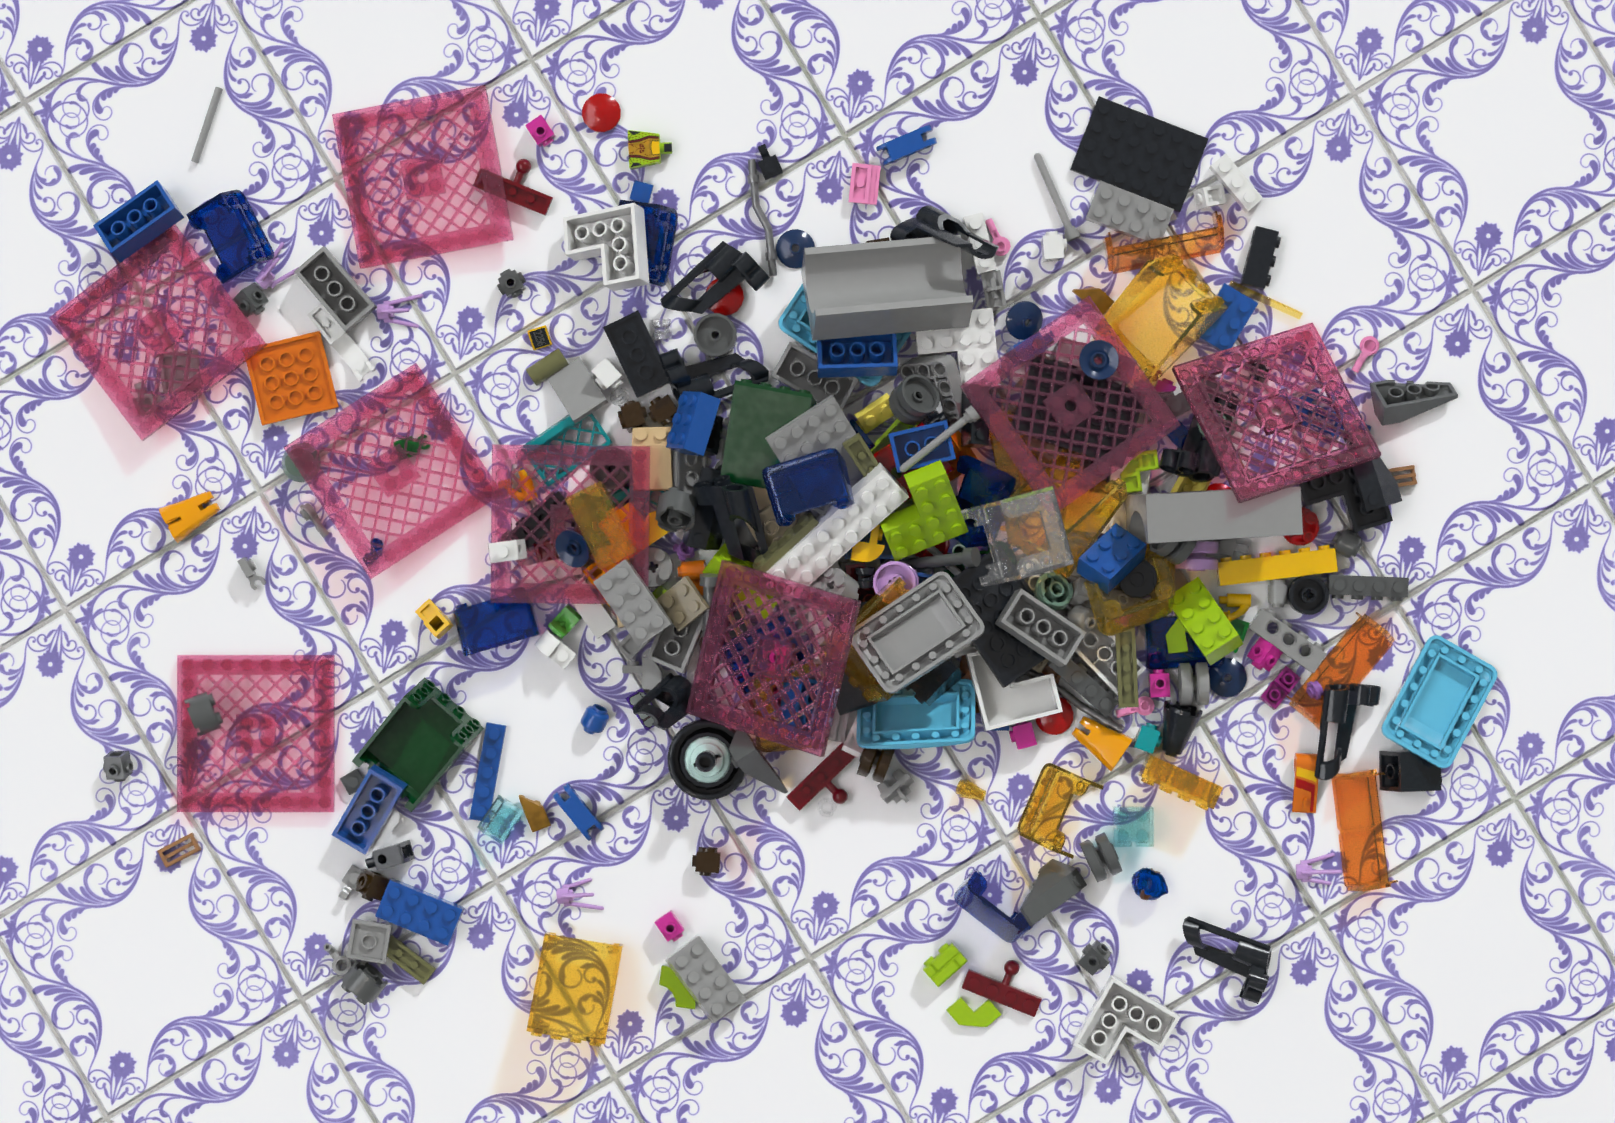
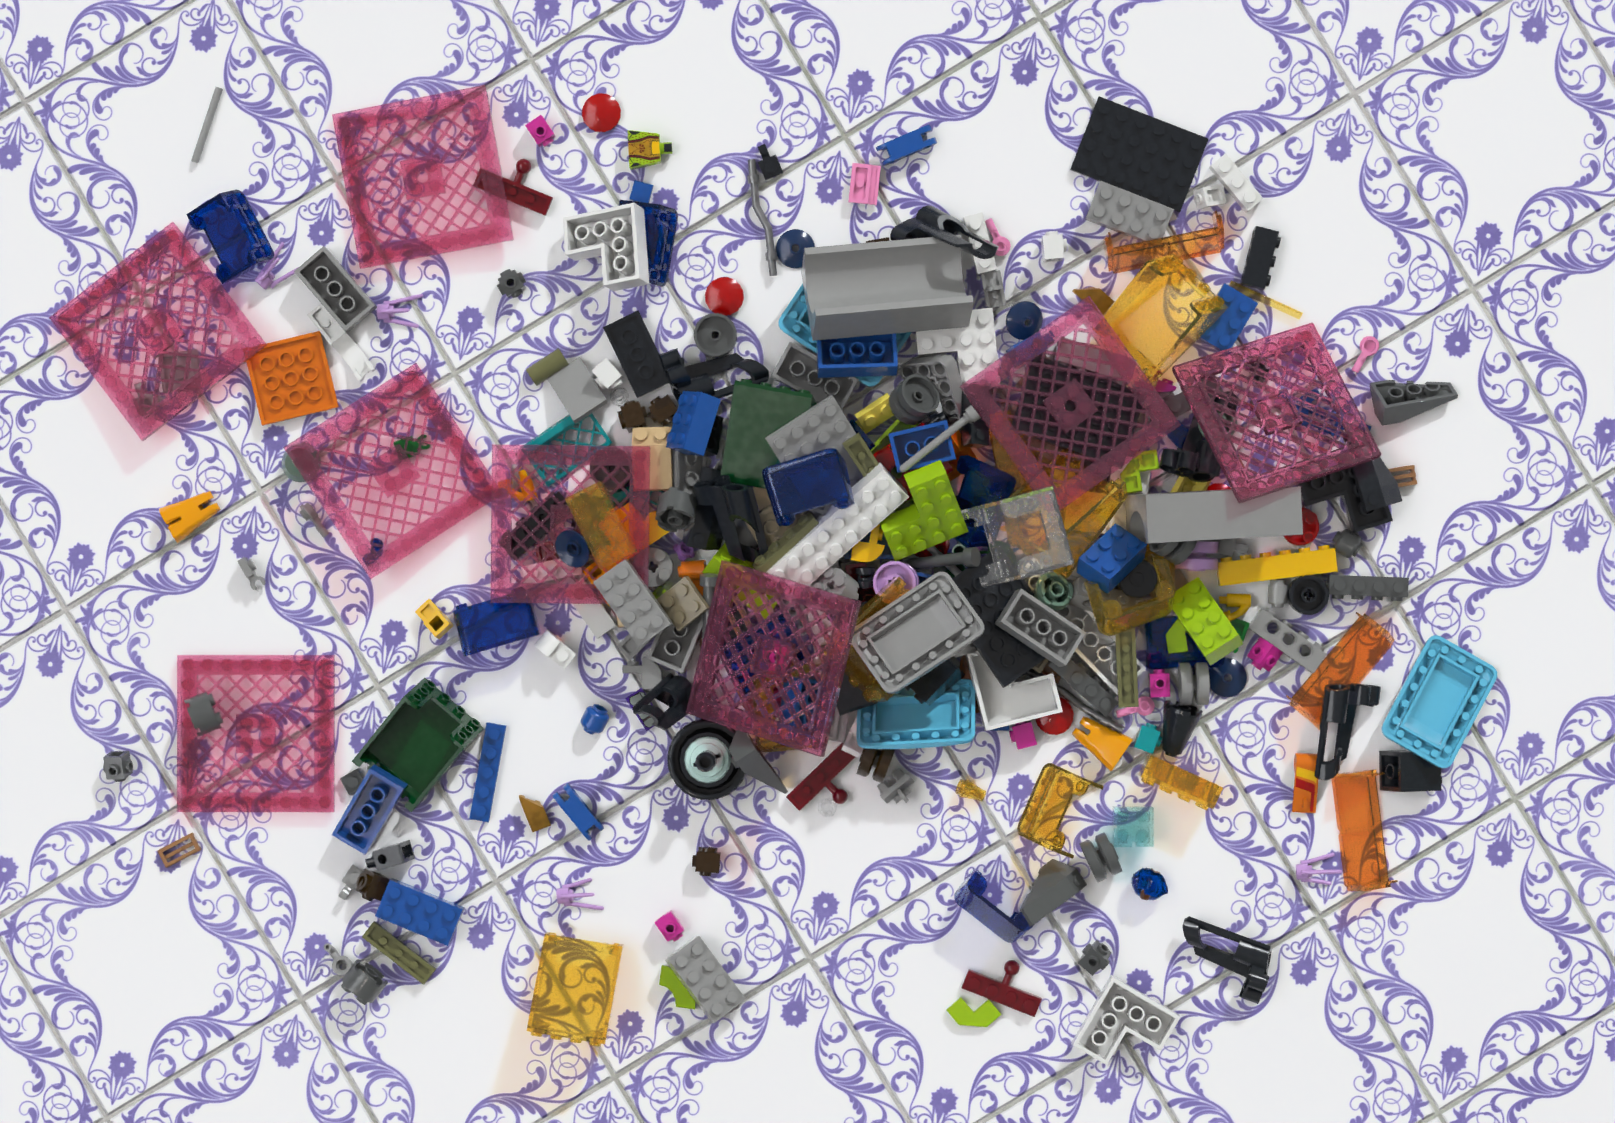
(138, 221): blue brick -> none
(251, 300): dark grey brick -> none
(369, 941): light grey plate -> none
(500, 819): clear light blue brick -> none
(507, 551): white torso -> none
(539, 337): slope -> none
(564, 621): bright green bracket -> none
(661, 334): clear wheel -> none
(728, 267): black panel -> none
(944, 964): lime brick -> none
(1070, 231): light grey piece -> none
(1082, 617): light grey head -> none
(1102, 350): dark blue dish -> none
(1279, 687): magenta slope -> none
(1314, 690): medium lavender plate -> none

